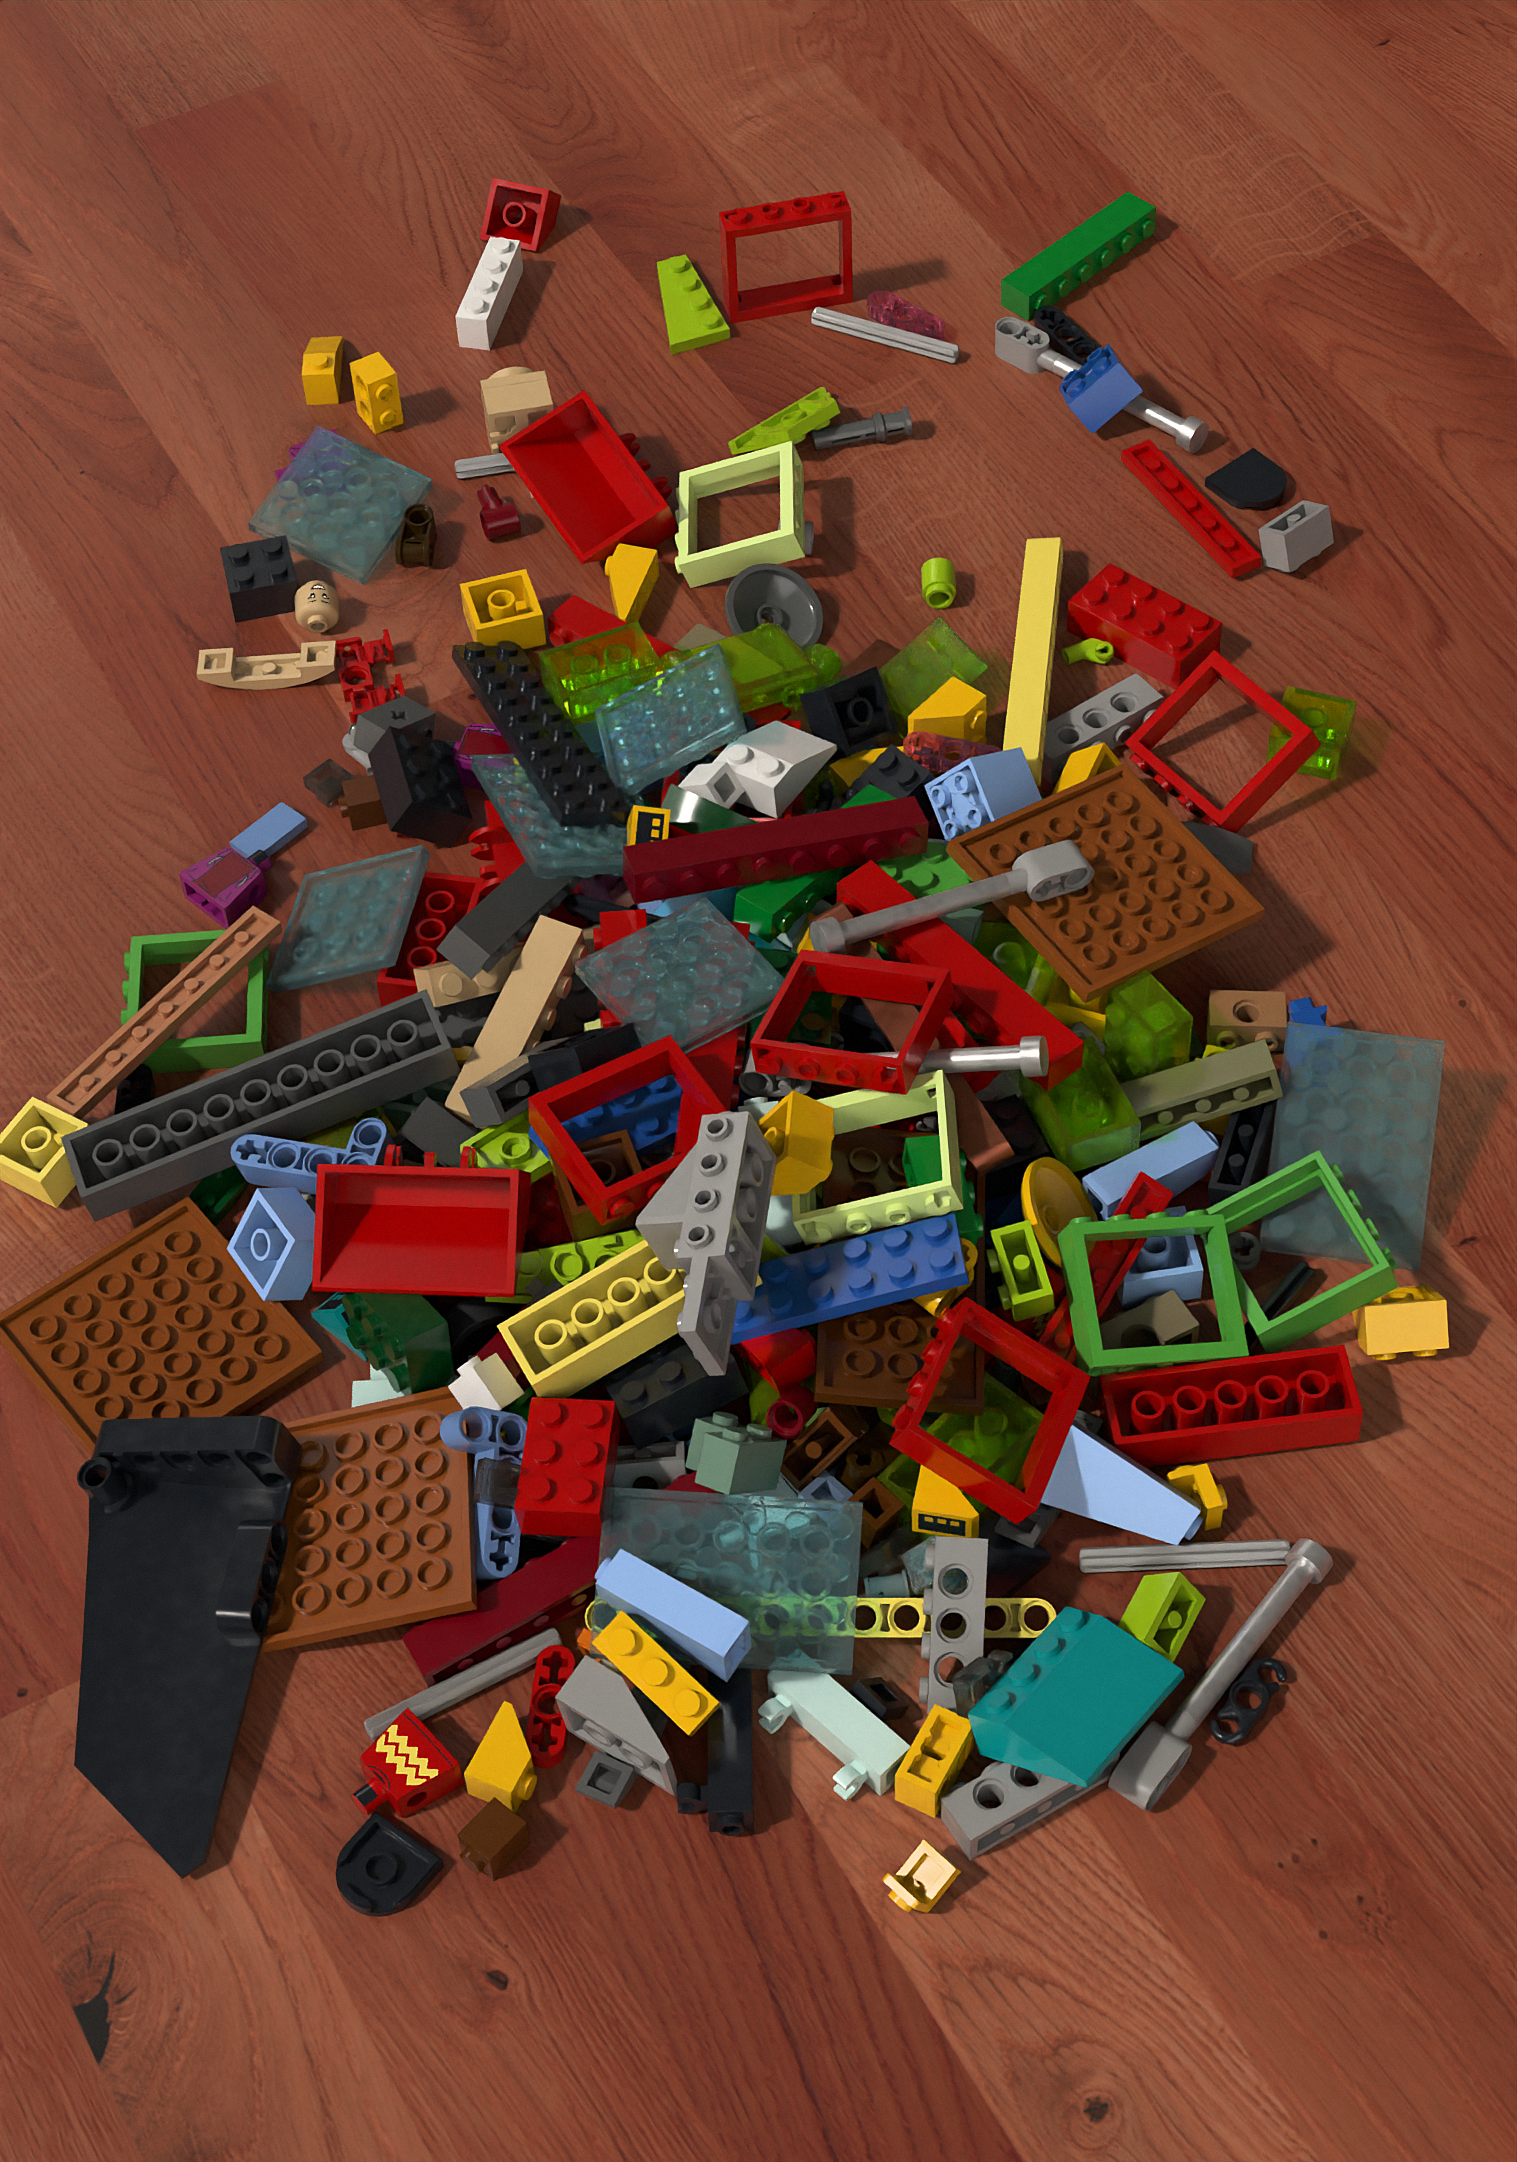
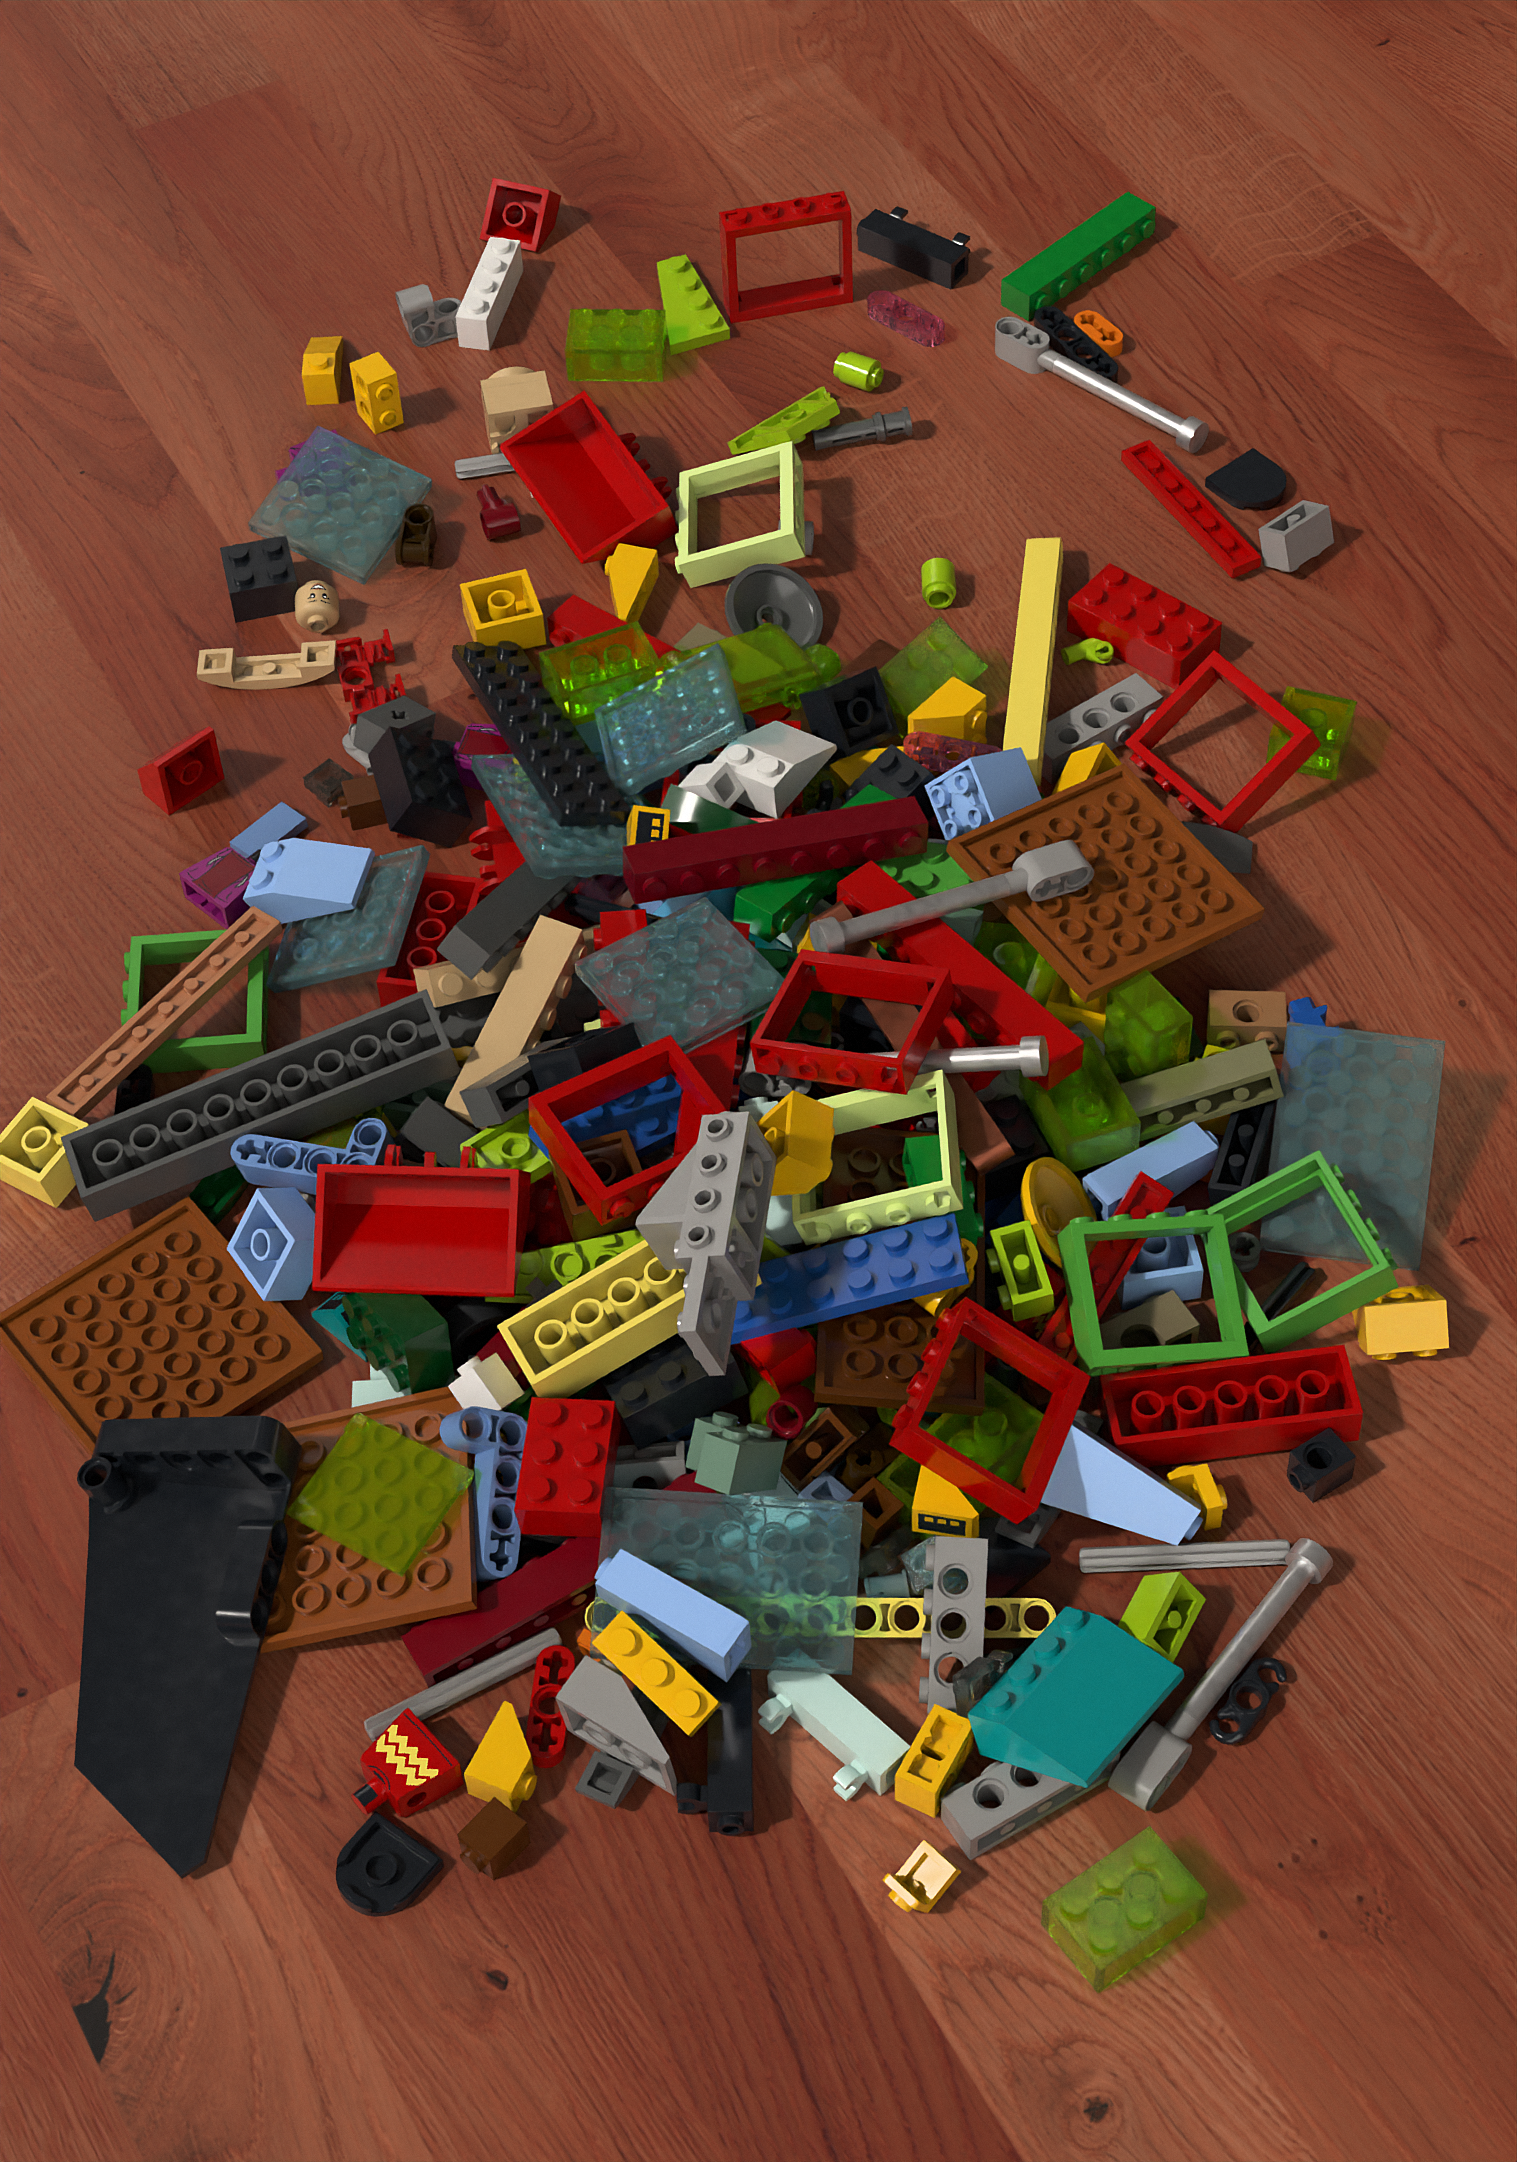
(182, 771): none -> red slope
(307, 878): none -> light blue slope
(380, 1494): none -> clear neon green piece
(427, 320): none -> light grey piece
(496, 1483): clear smoke tile -> none
(616, 345): none -> clear neon green brick
(858, 371): none -> lime brick
(880, 1698): black plate -> none
(885, 335): light grey axle -> none
(913, 247): none -> black brick
(1099, 388): blue slope -> none
(1101, 331): none -> orange beam
(1123, 1909): none -> clear neon green brick
(1325, 1451): none -> black brick

